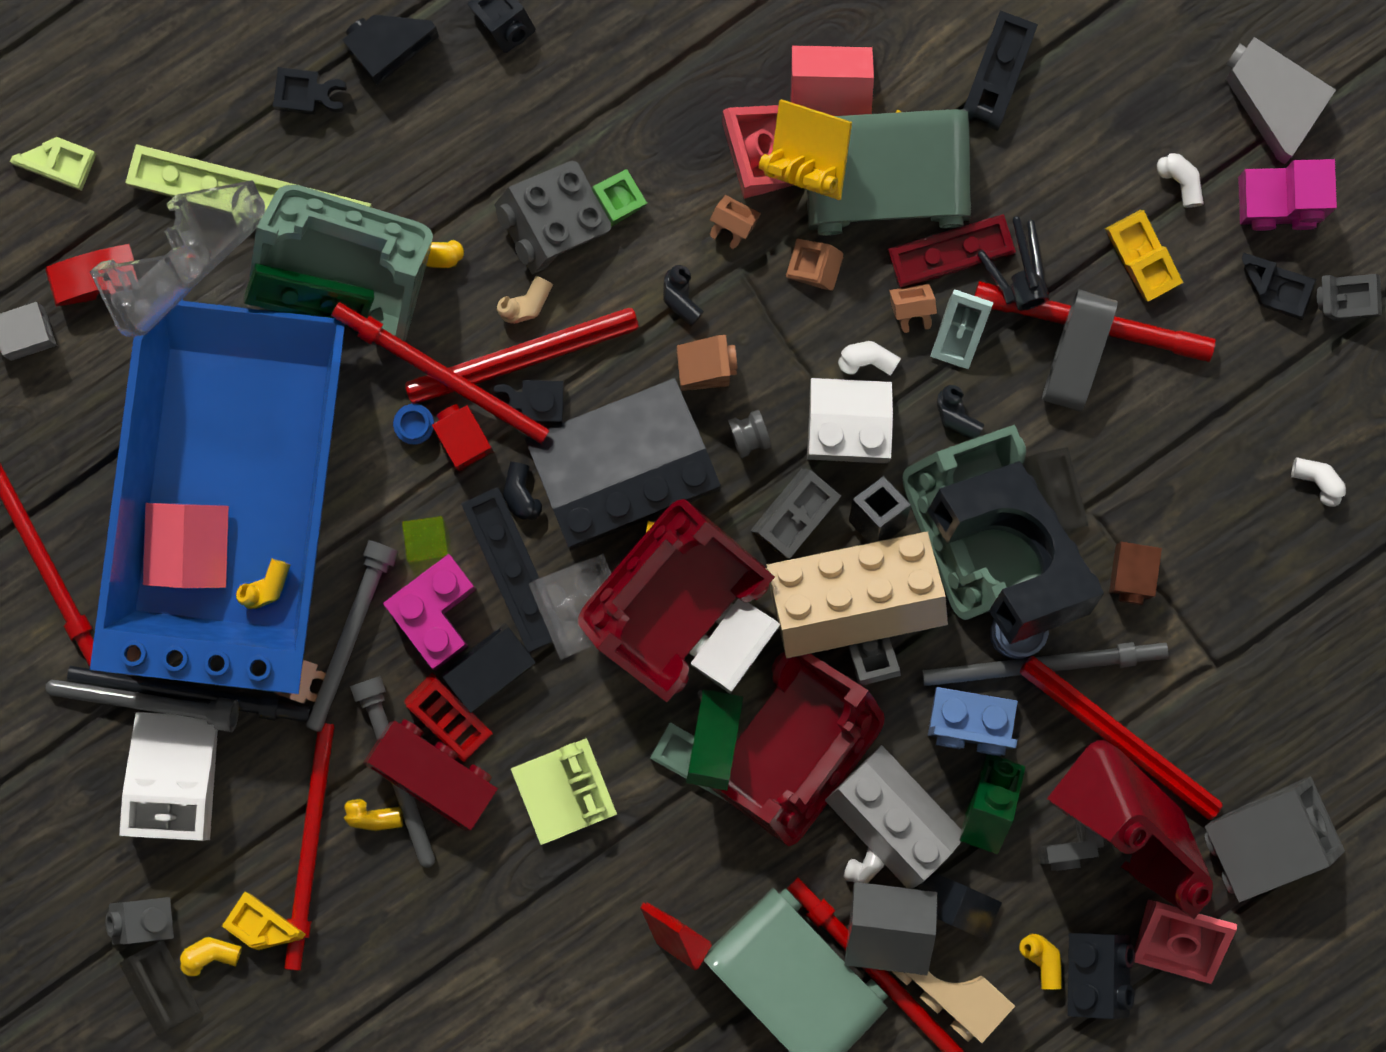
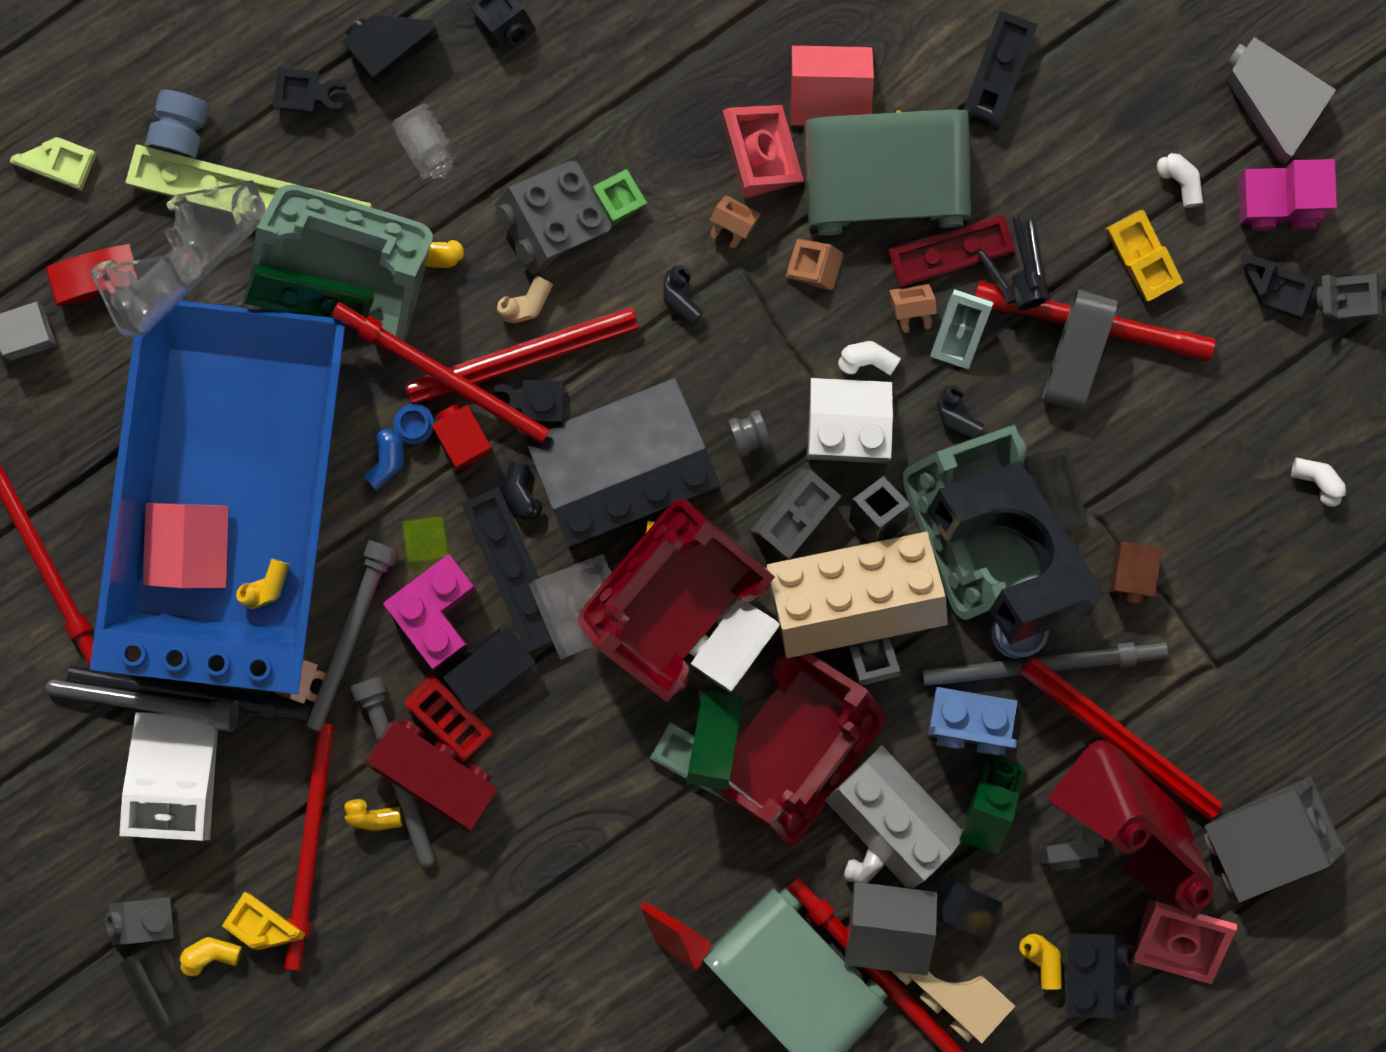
(179, 118): none -> sand blue wheel
(390, 458): none -> blue arm
(425, 142): none -> clear brick
(563, 791): yellowish green hinge -> none
(706, 363): nougat slope -> none
(809, 150): yellow hinge -> none

